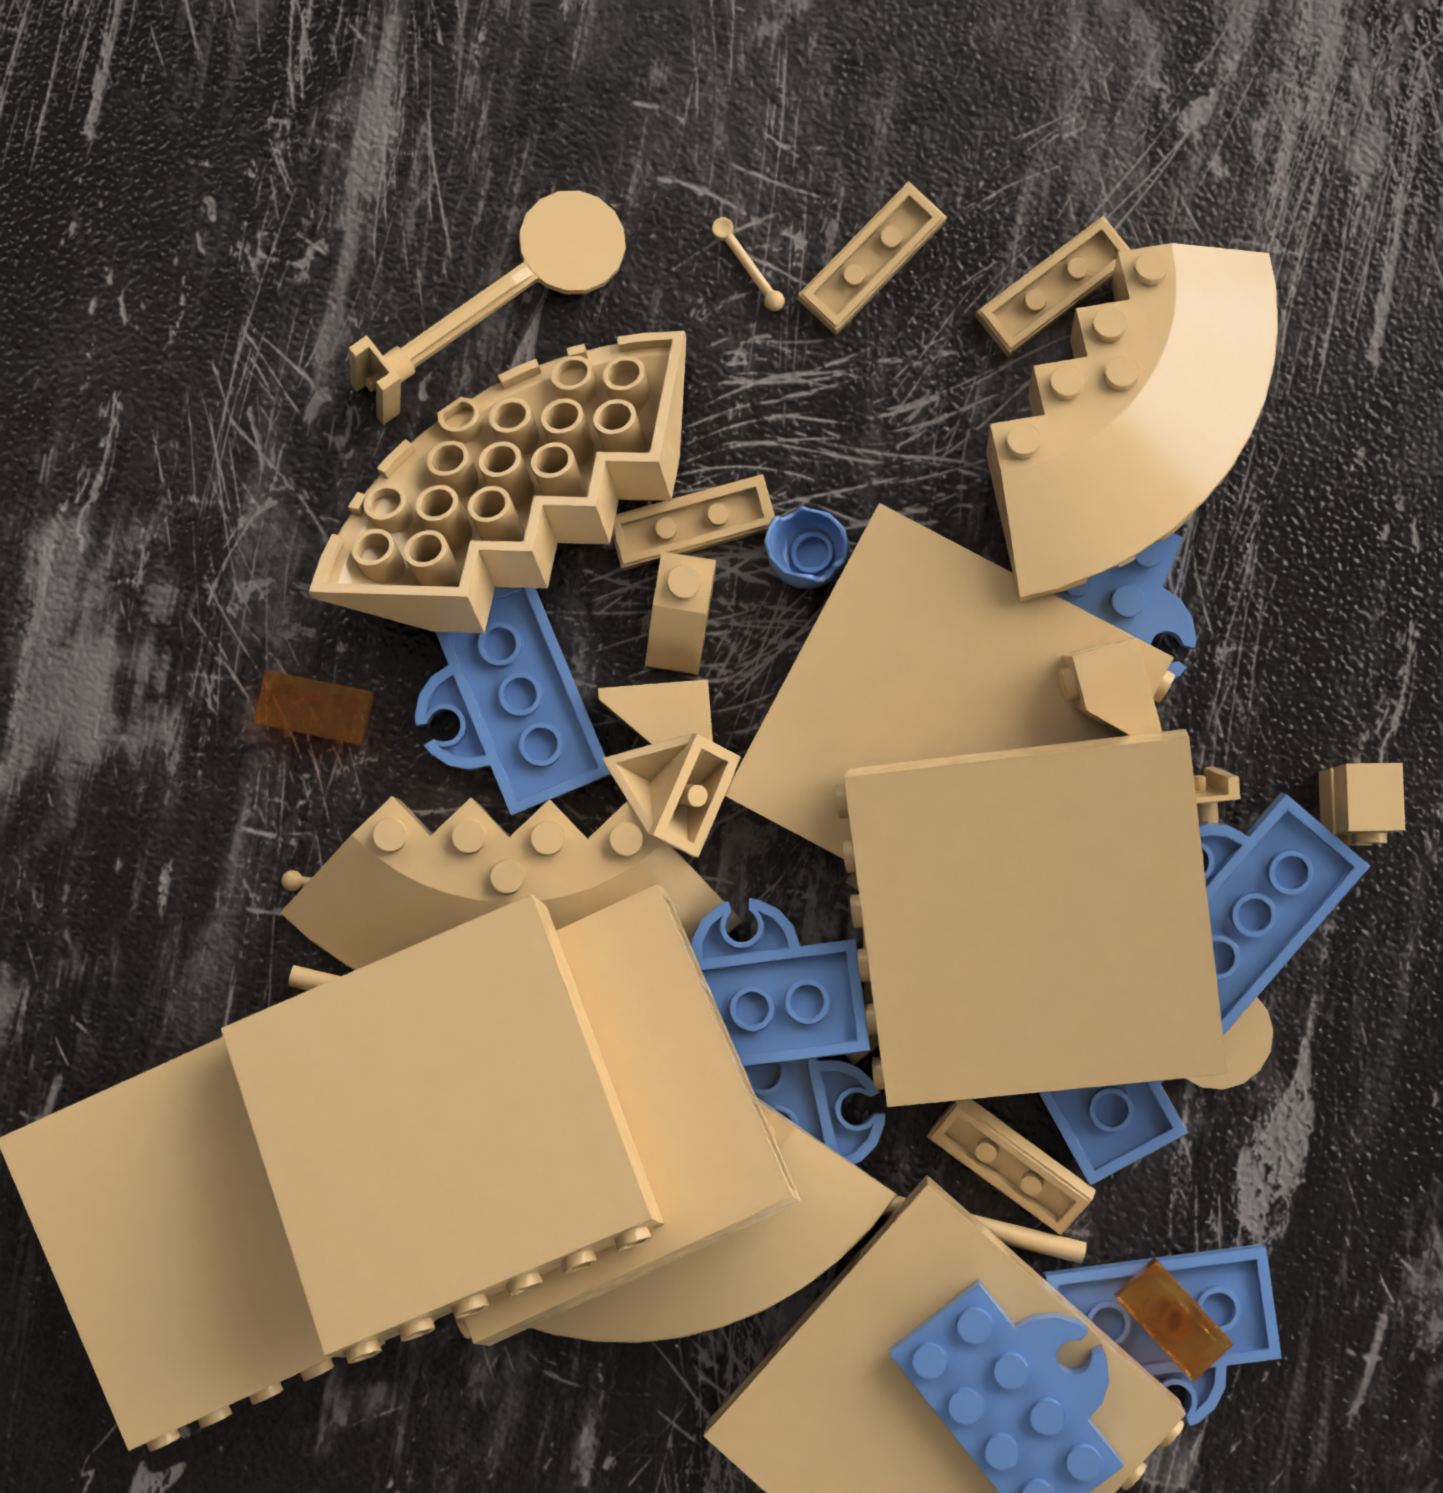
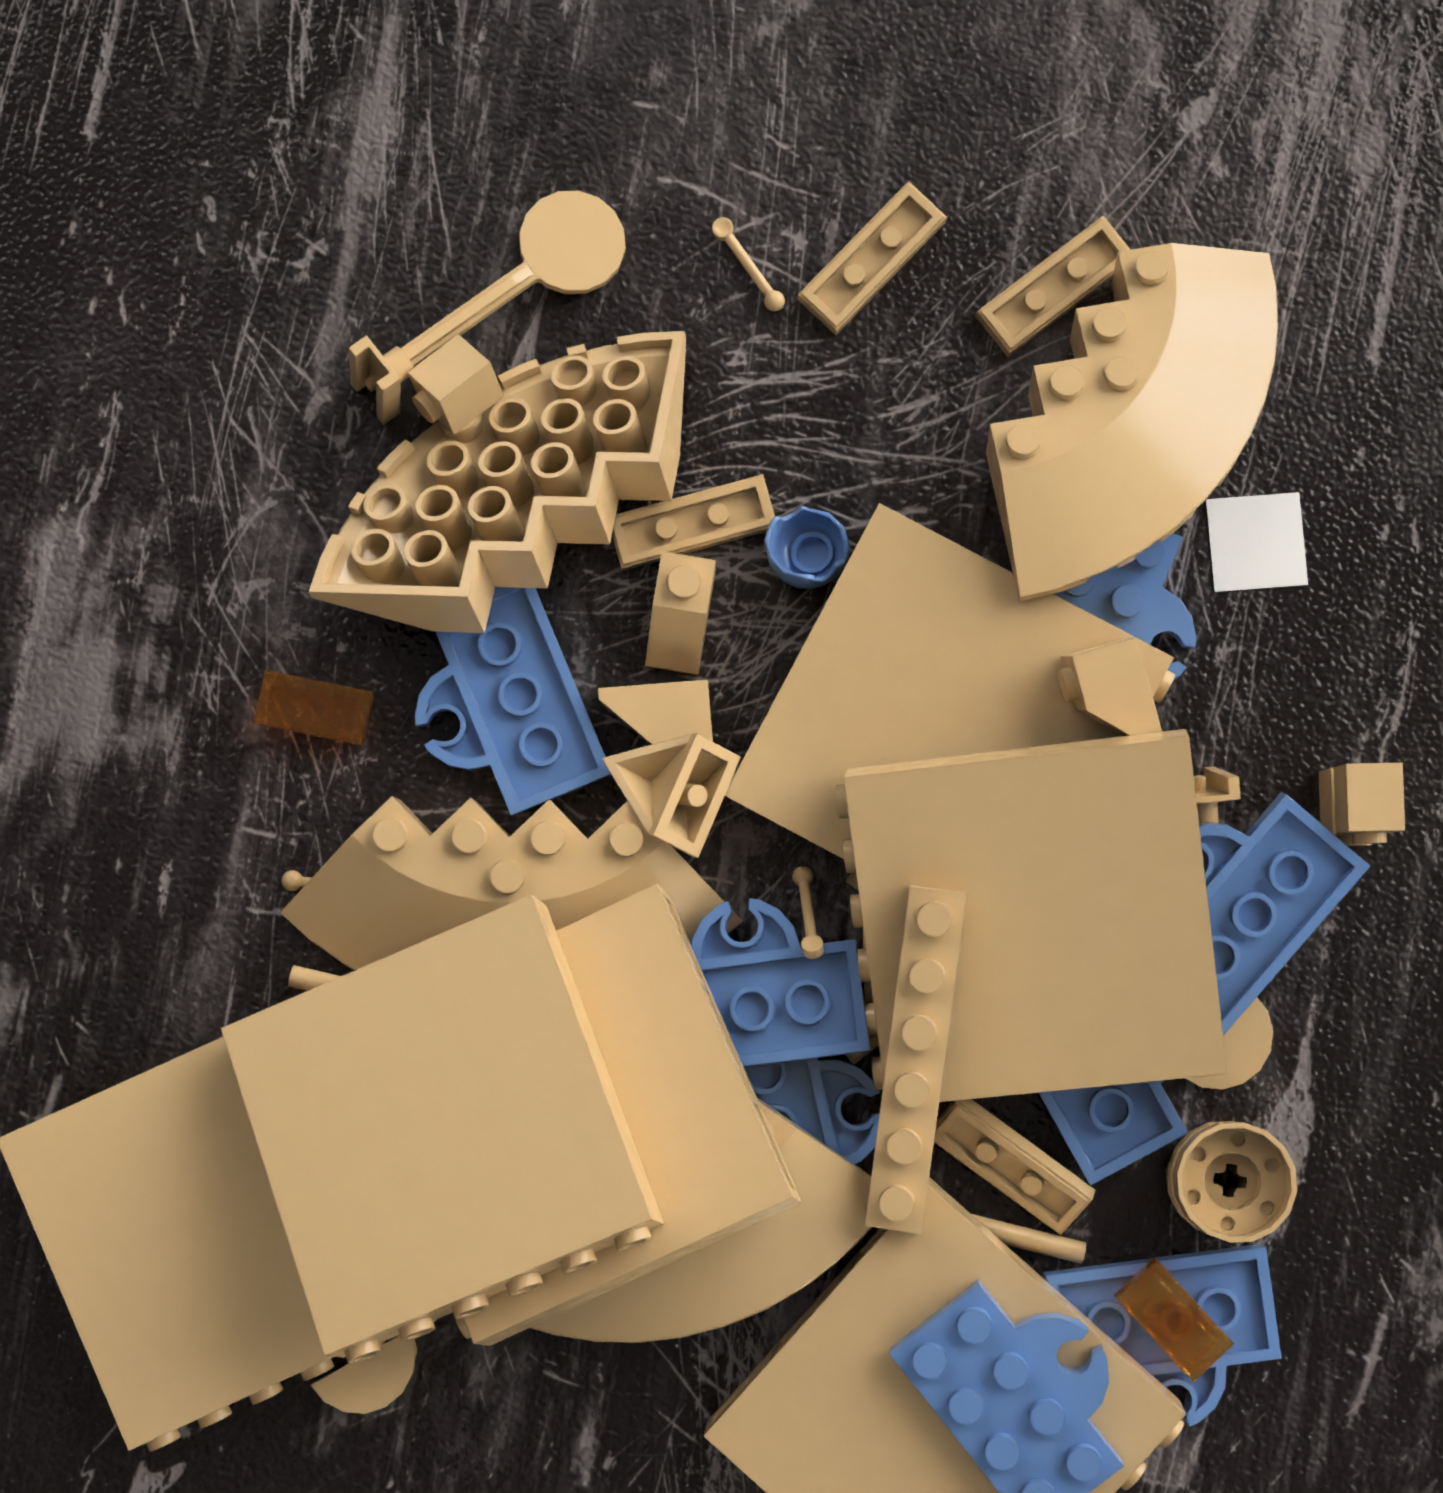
(371, 1382): none -> tan tile
(454, 385): none -> tan brick
(811, 945): none -> tan hinge
(915, 1059): none -> tan plate
(1256, 542): none -> white sticker
(1264, 1186): none -> tan wheel

